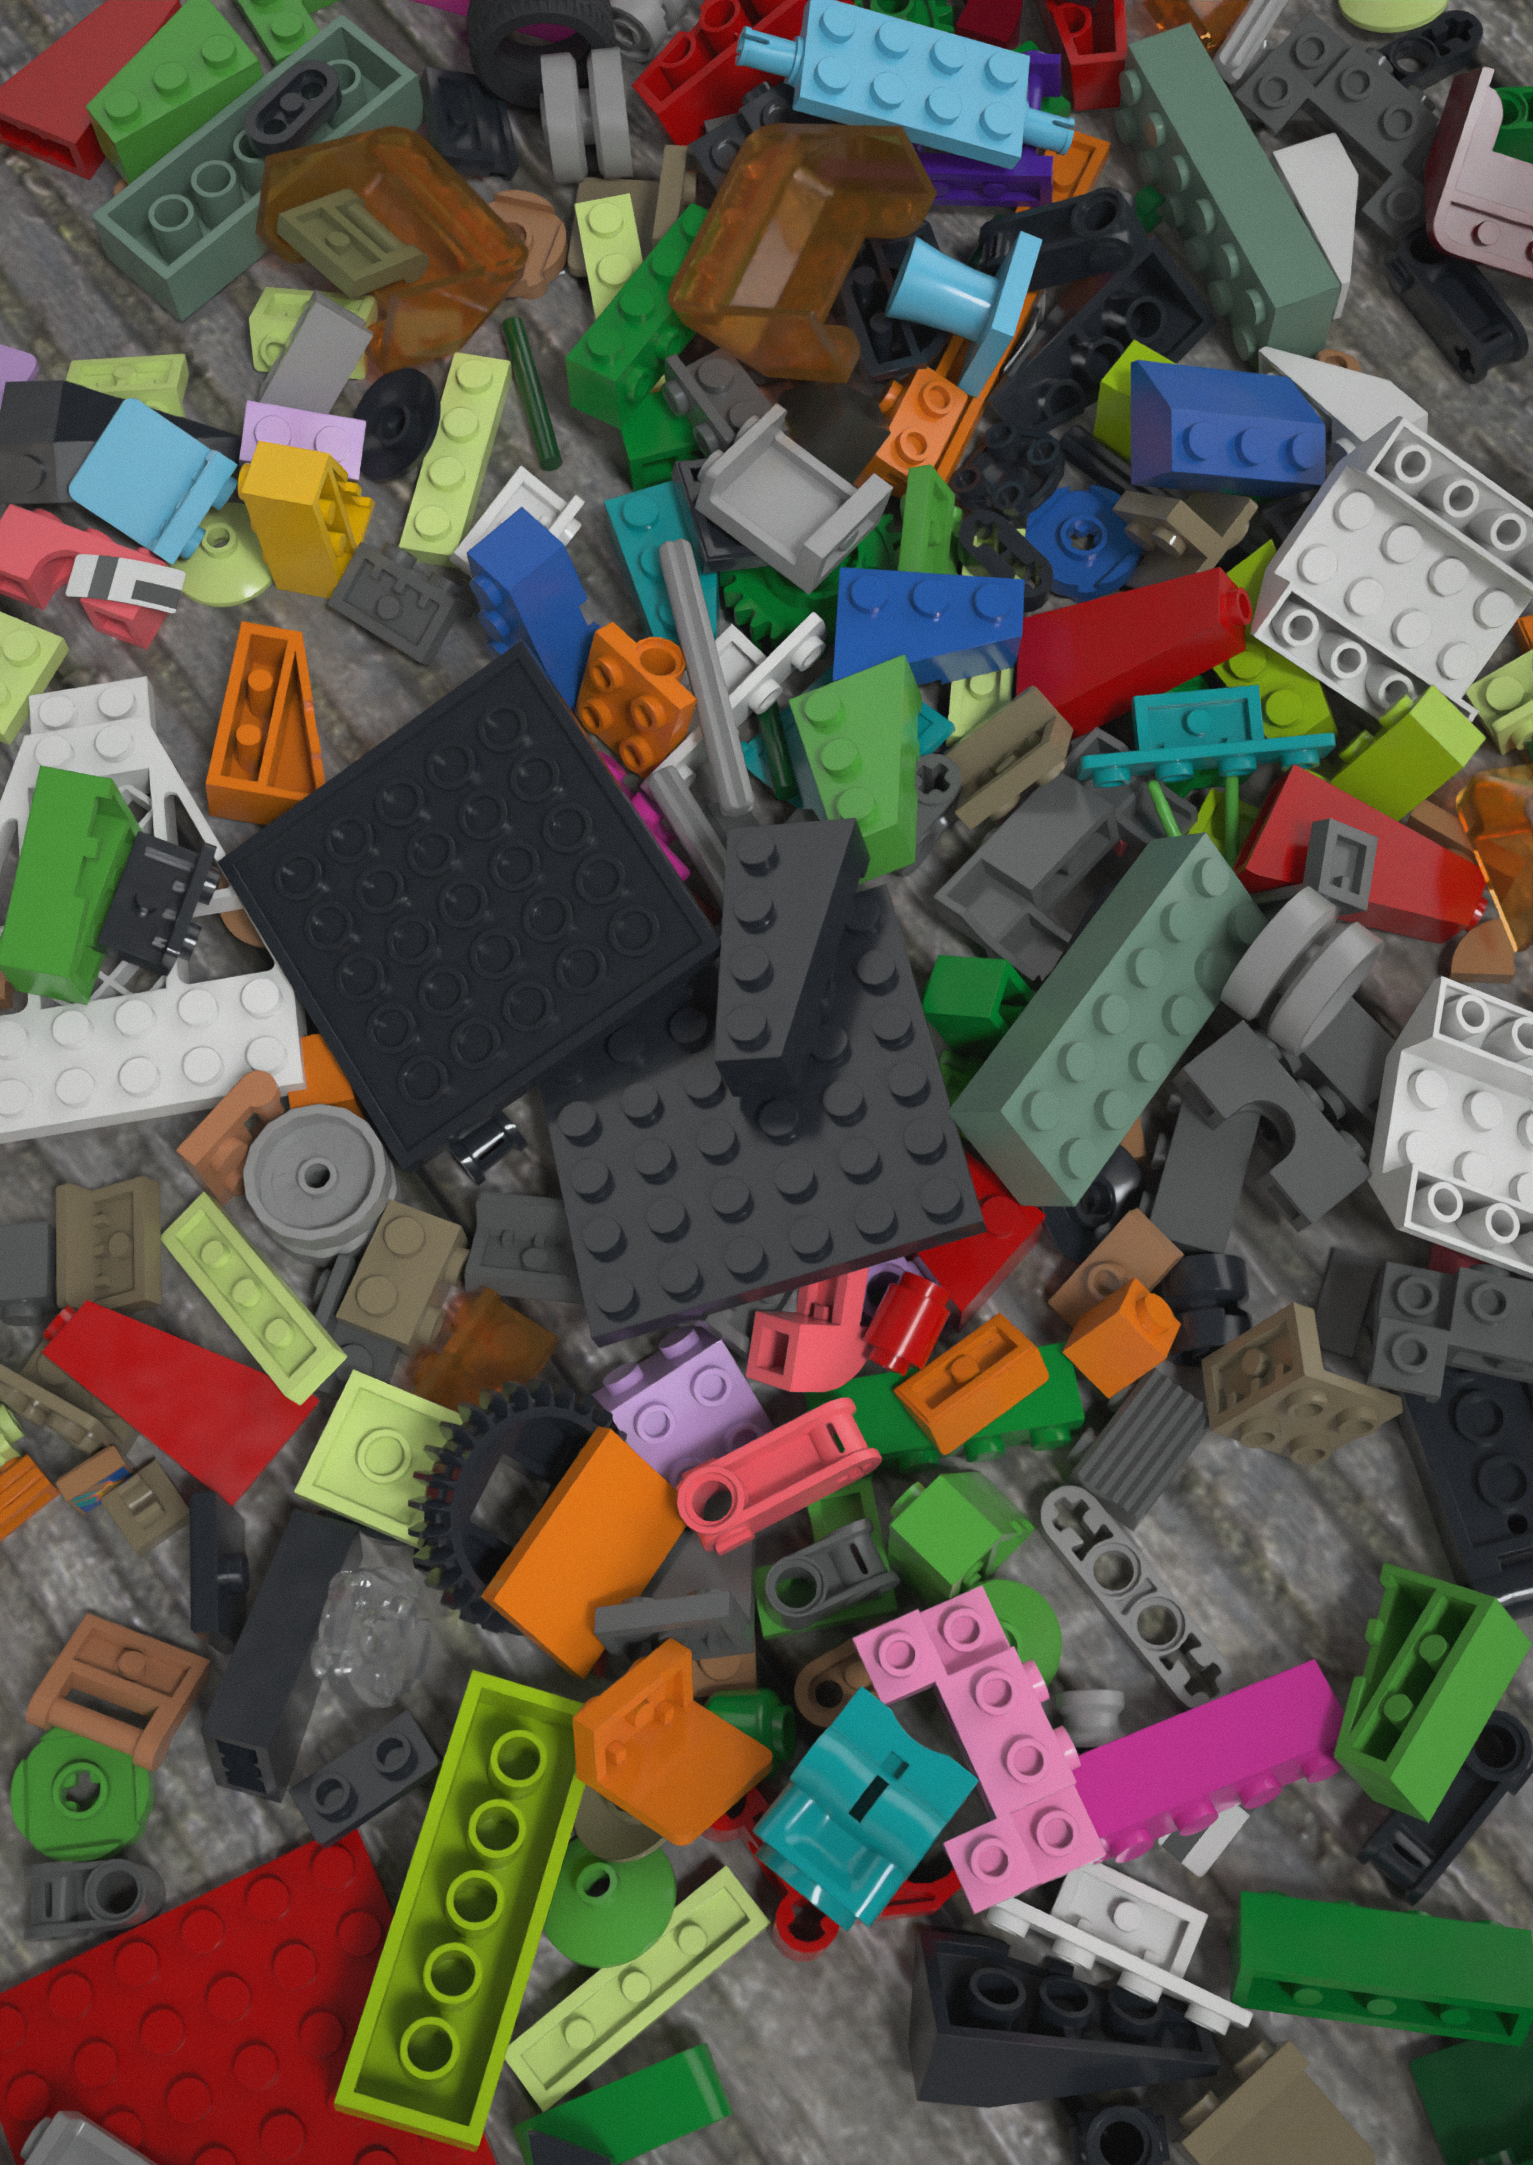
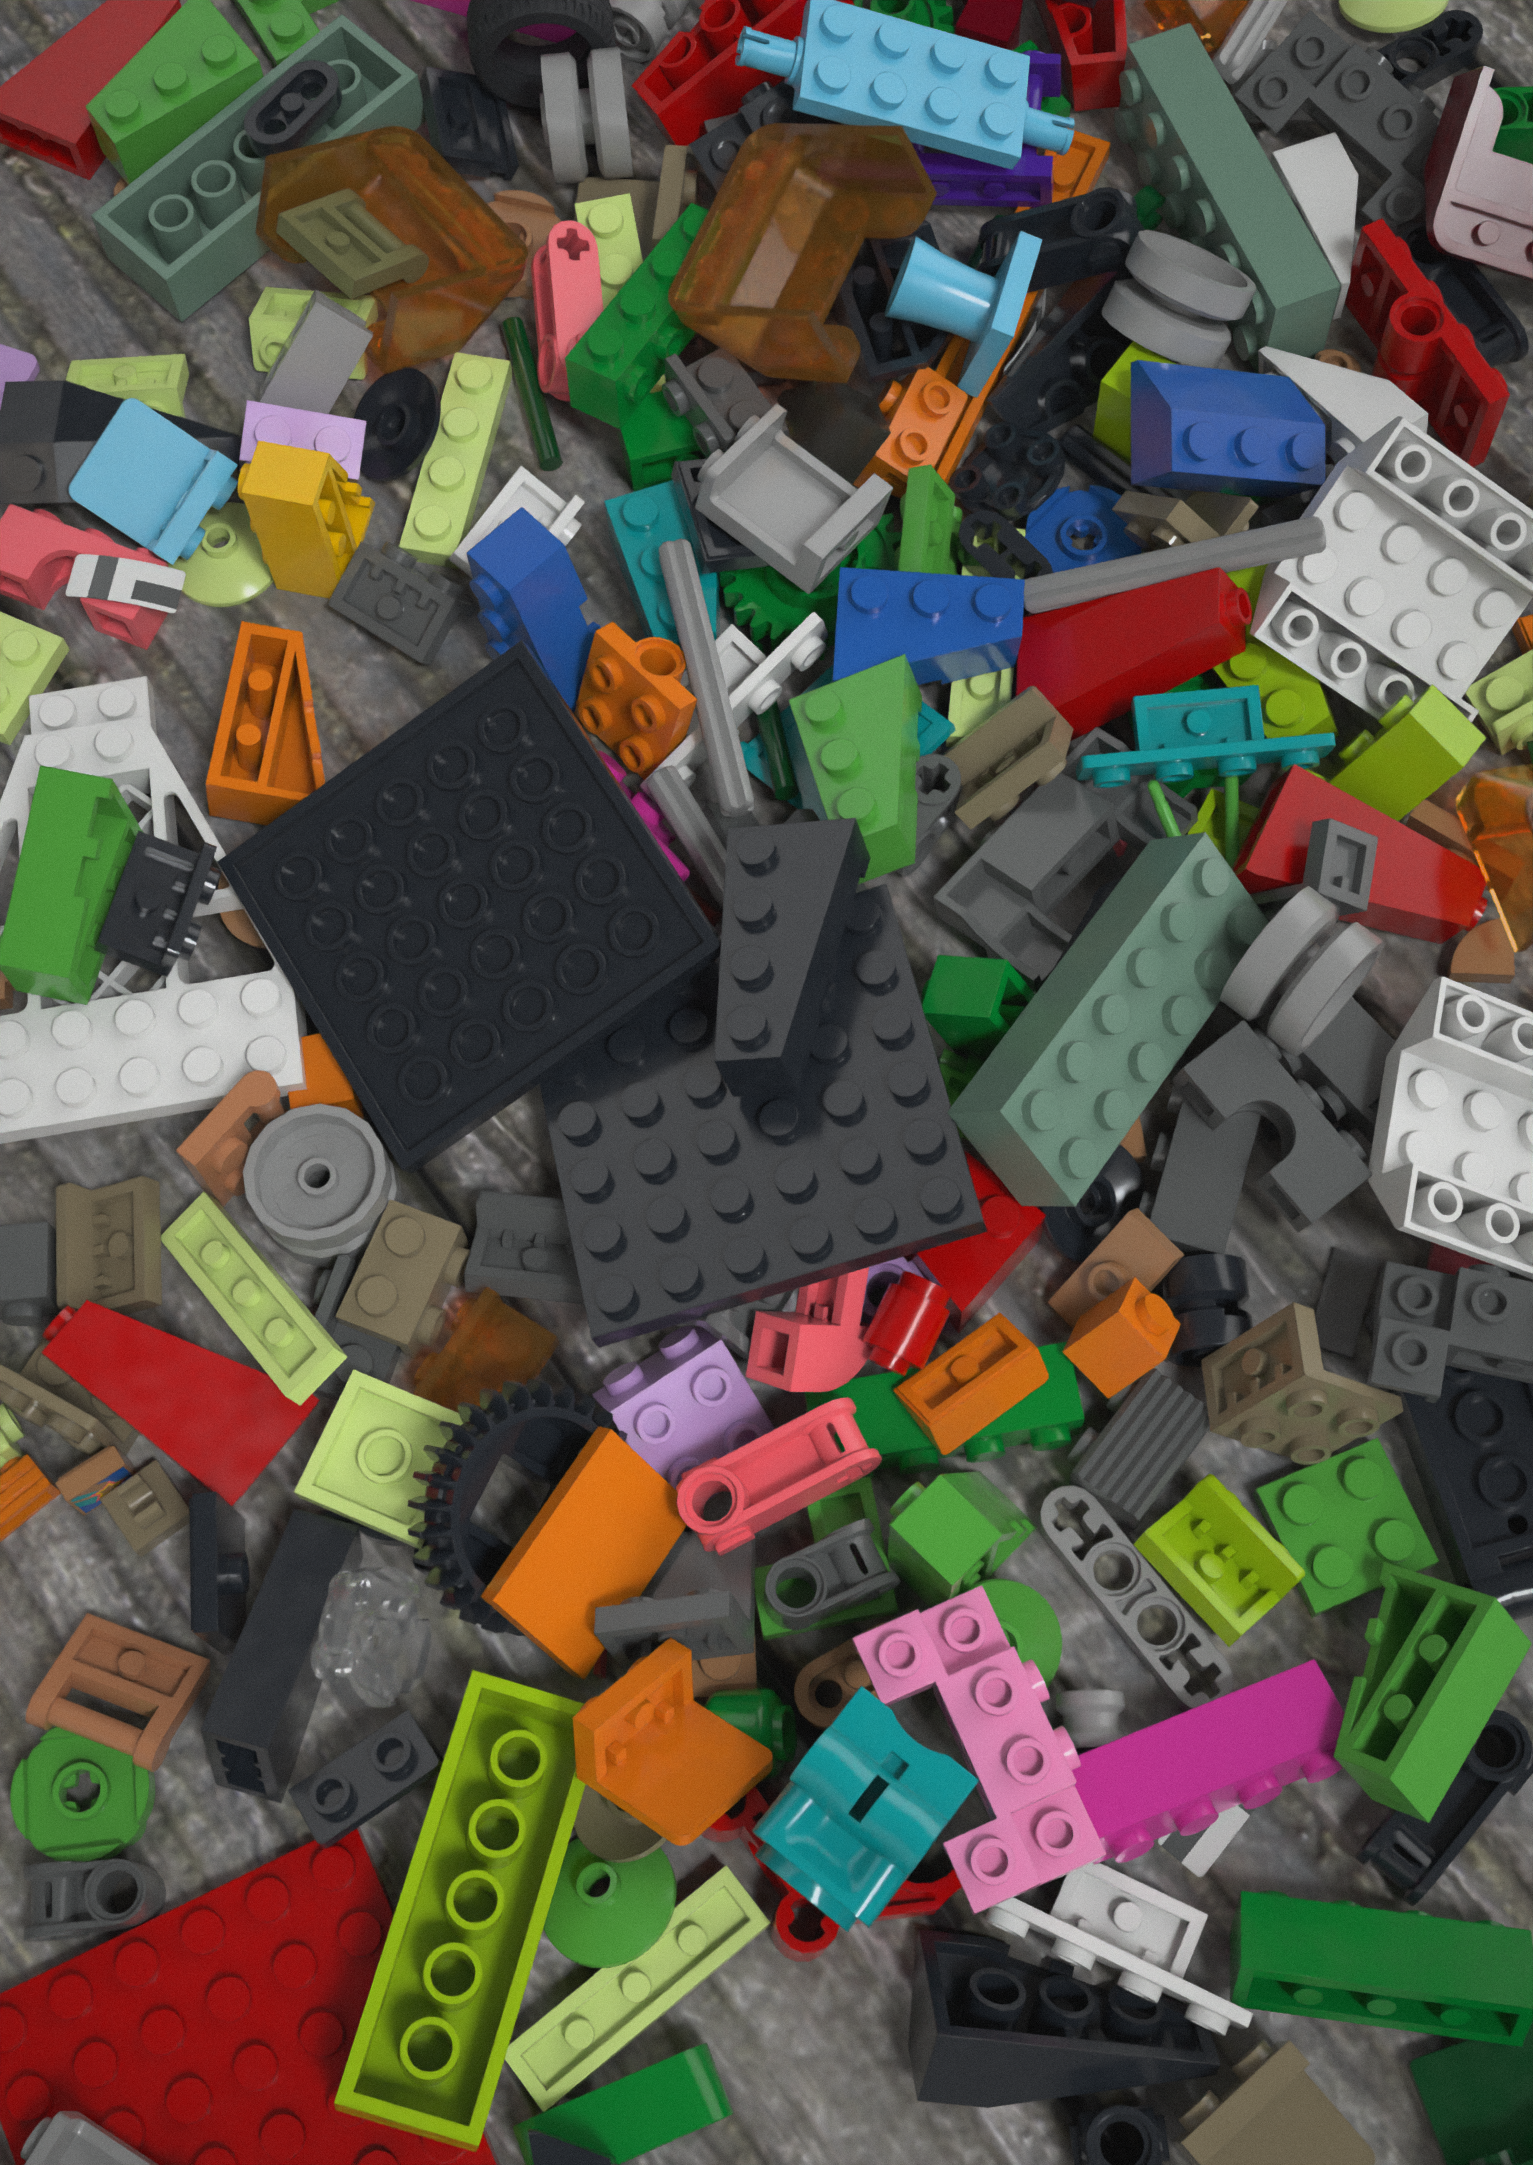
(486, 1146): black bush -> none
(565, 299): none -> coral piece
(1178, 299): none -> light grey wheel
(1220, 1559): none -> lime bracket
(1228, 552): none -> light grey axle
(1343, 1525): none -> bright green plate
(1424, 345): none -> red plate

